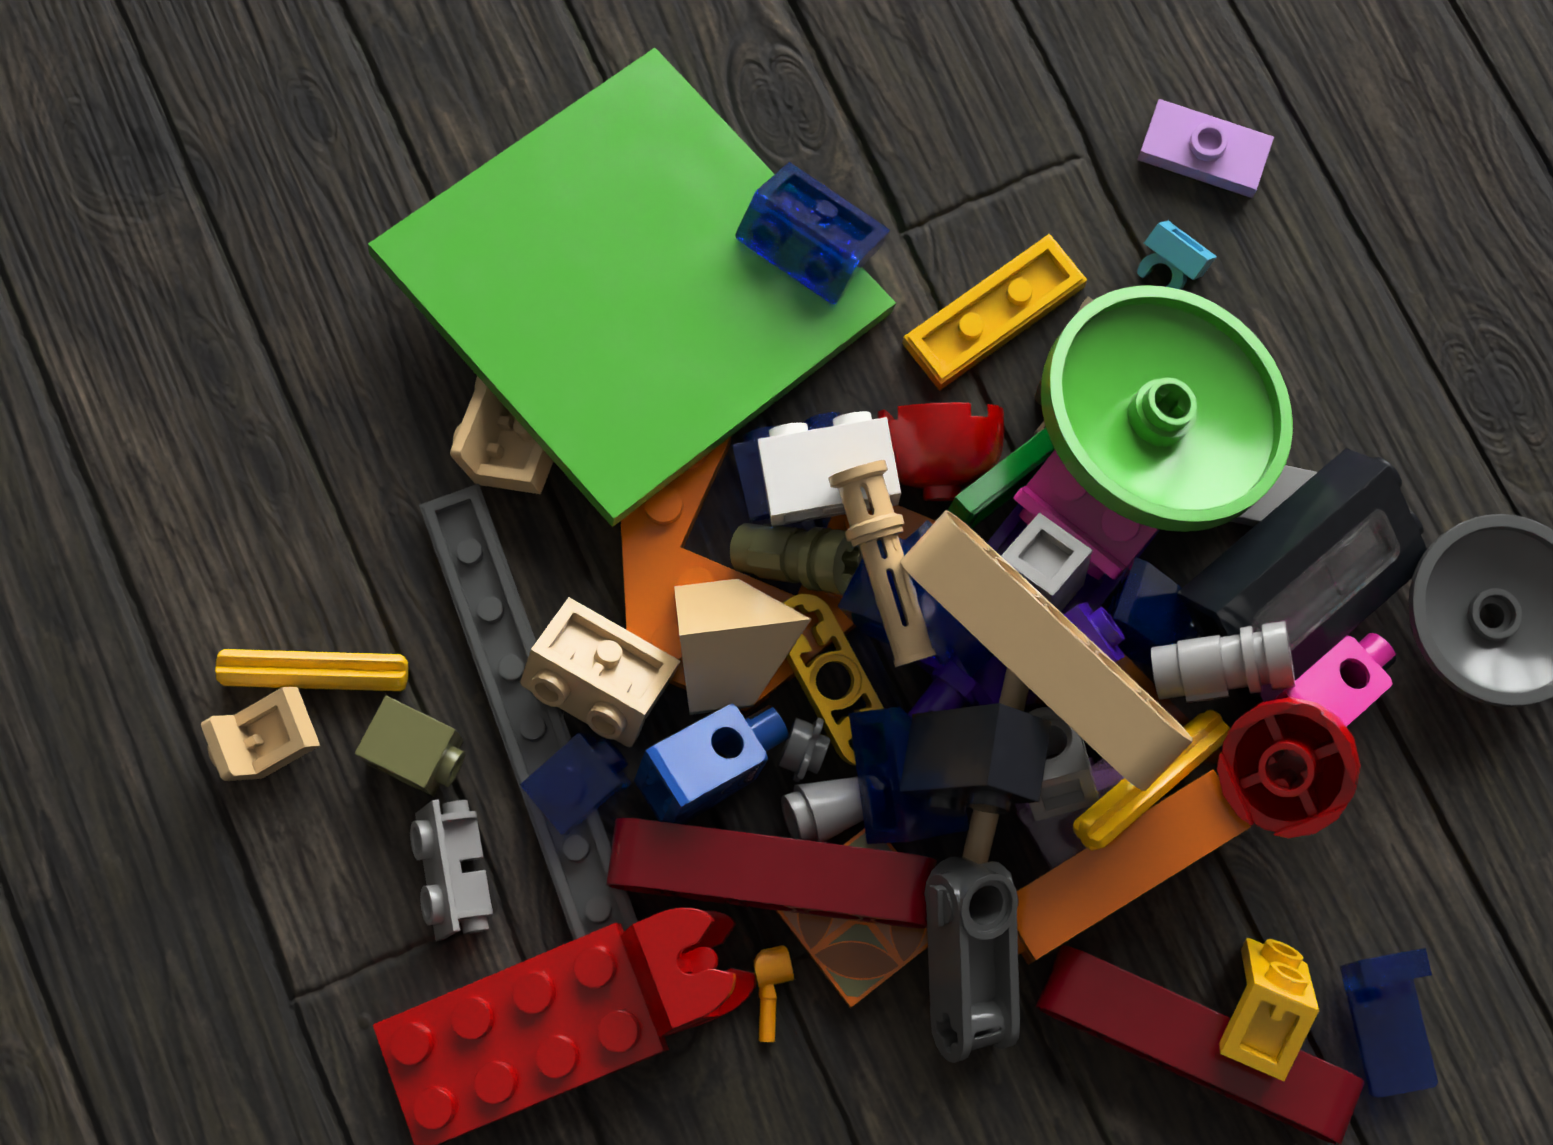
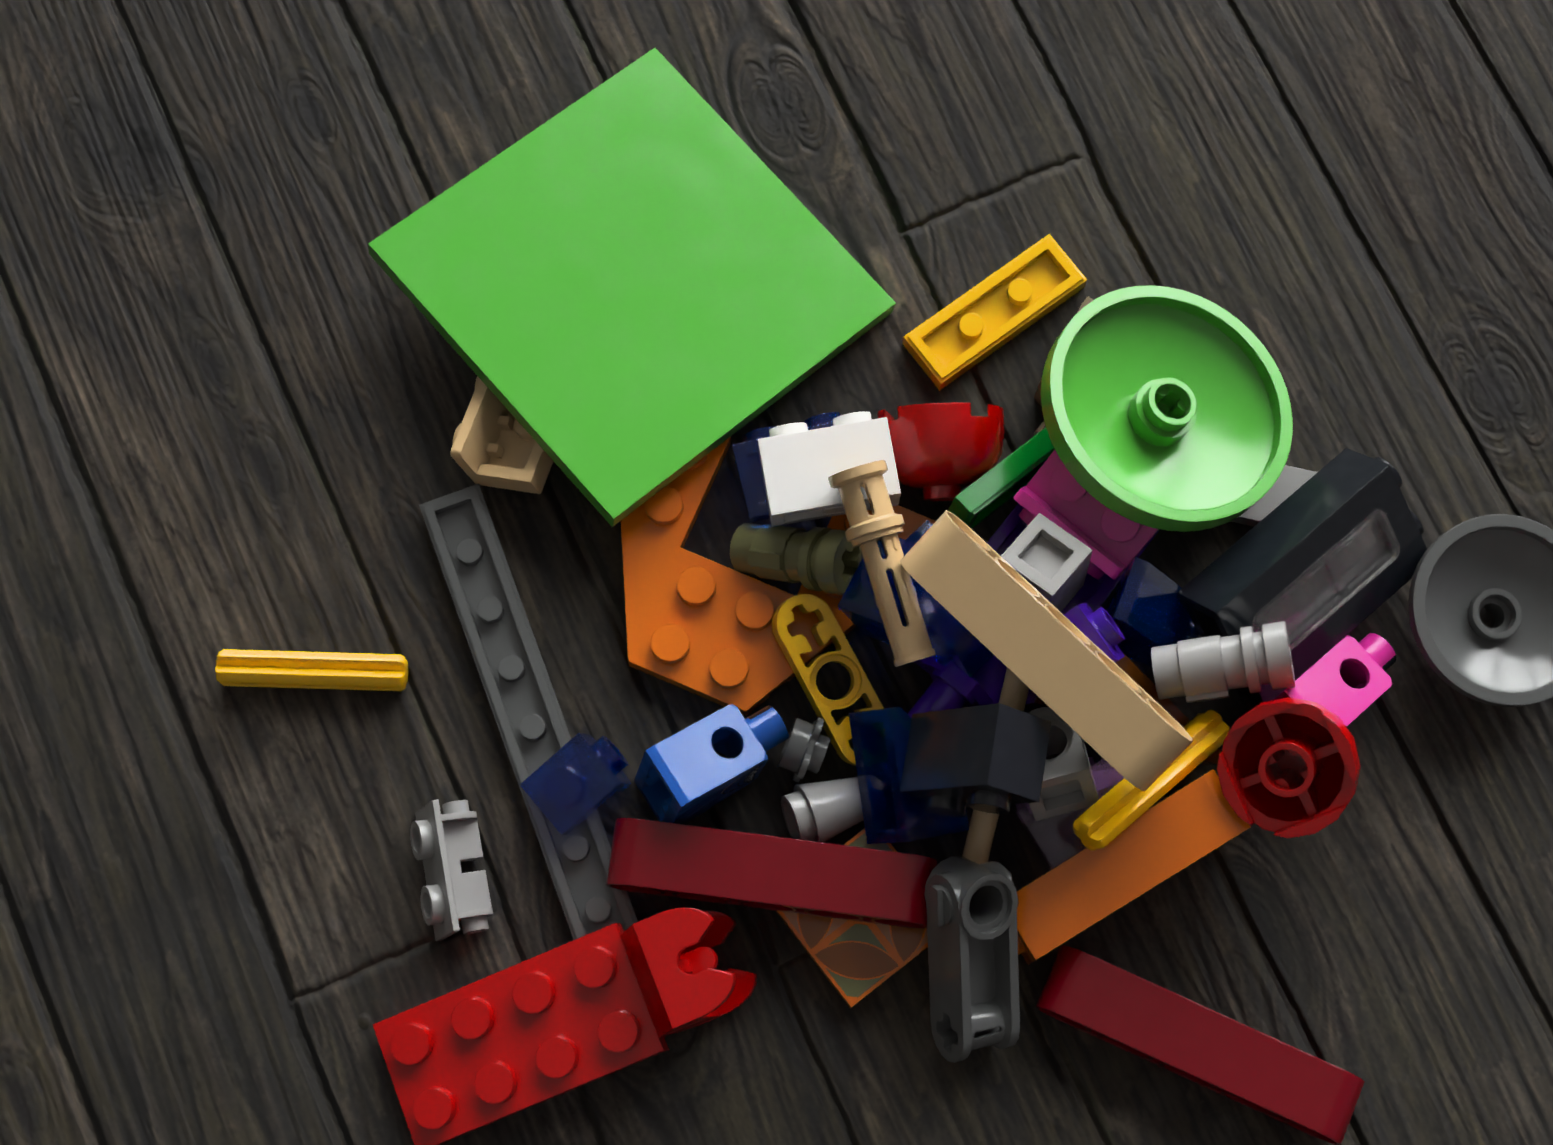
(260, 736): tan bracket -> none
(411, 747): olive brick -> none
(598, 672): tan bracket -> none
(732, 642): tan slope -> none
(771, 968): light orange hand -> none
(810, 232): clear blue bracket -> none
(1178, 252): medium azure tile -> none
(1205, 148): lavender plate -> none
(1272, 1010): yellow bracket -> none
(1390, 1022): clear blue bracket -> none

